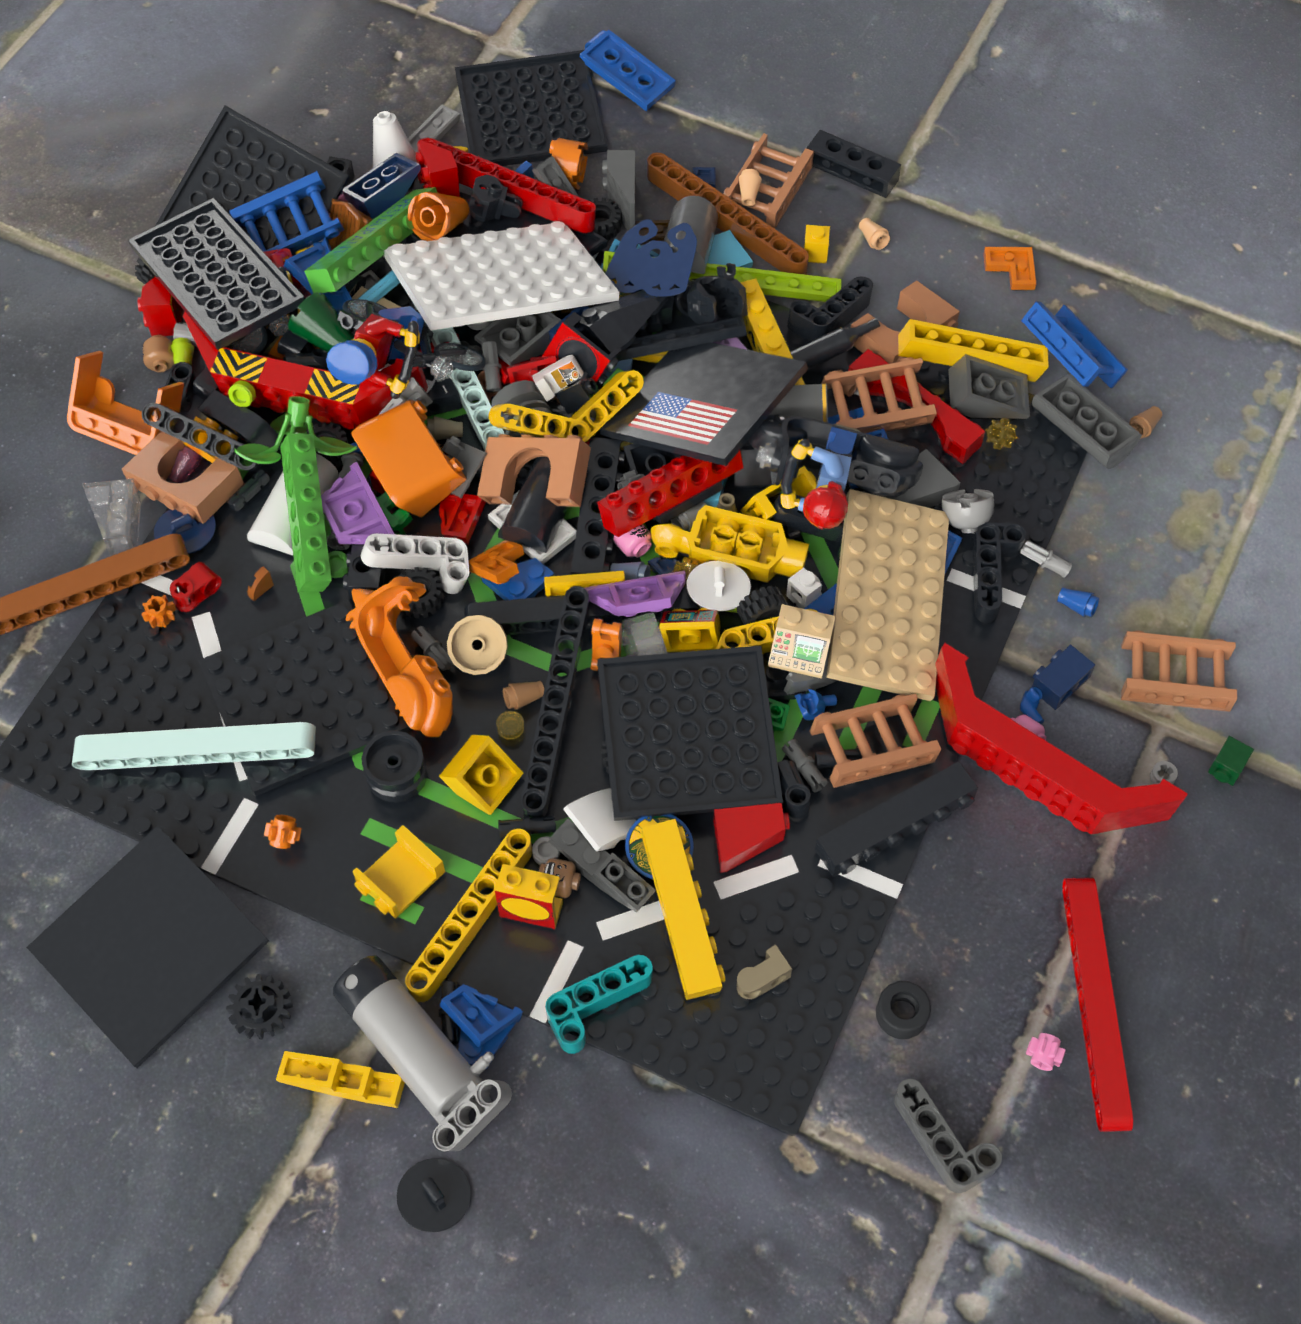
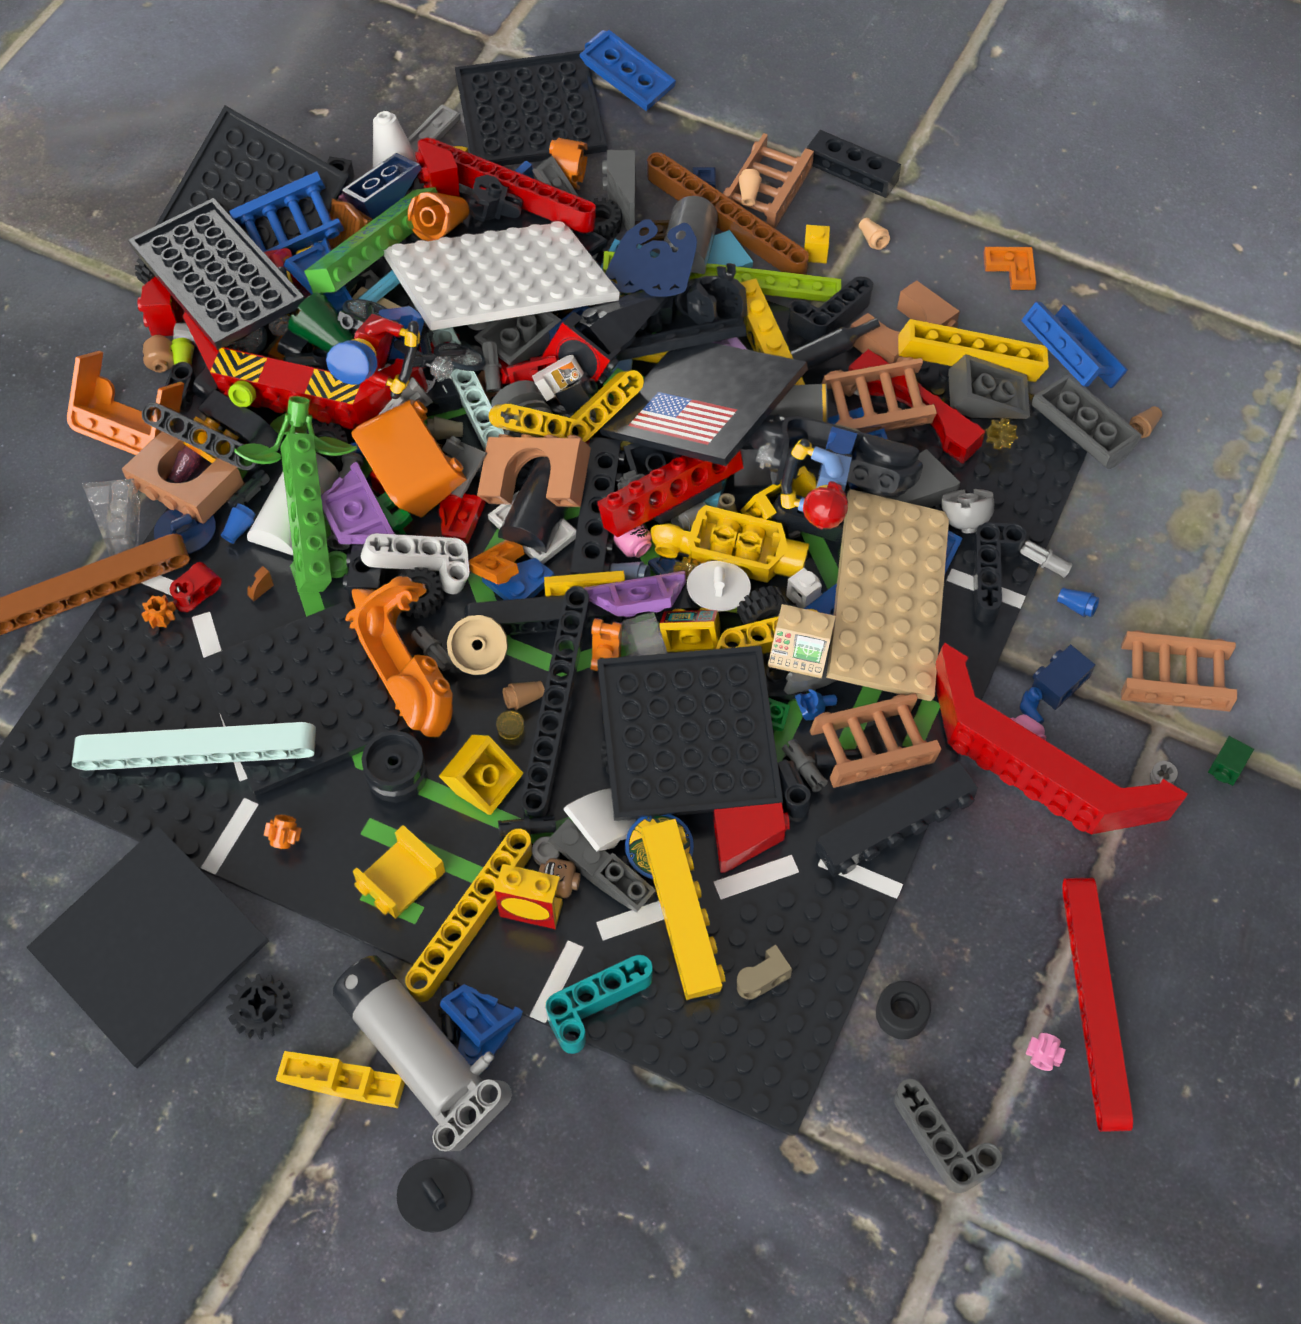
(238, 522): none -> blue cone

